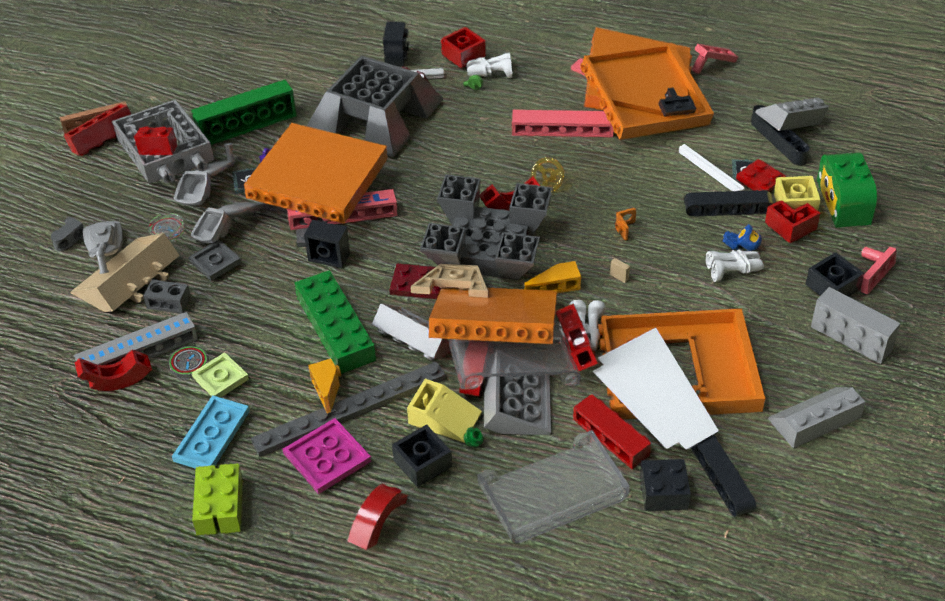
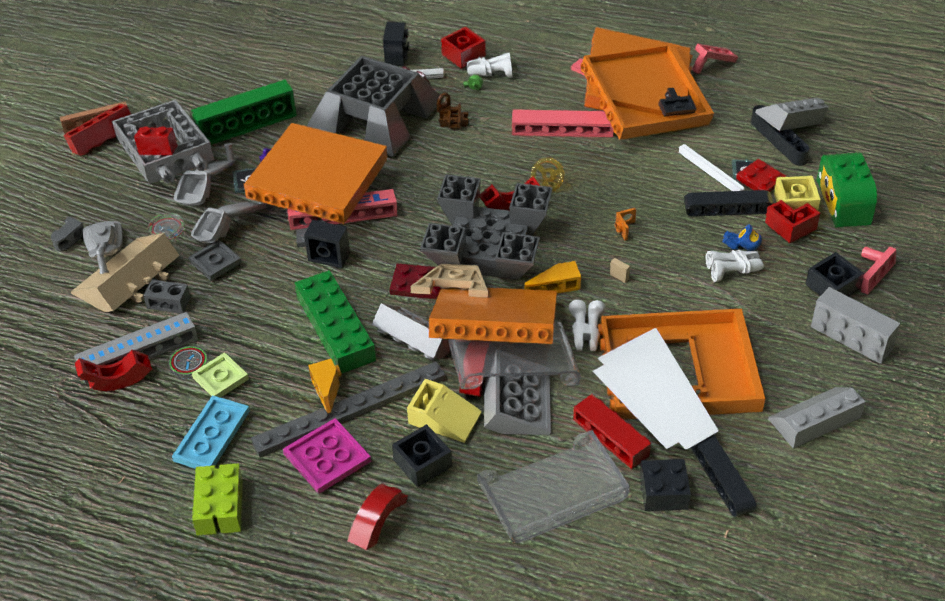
(446, 118): none -> reddish brown piece
(469, 437): green plate -> none
(577, 337): red arch -> none

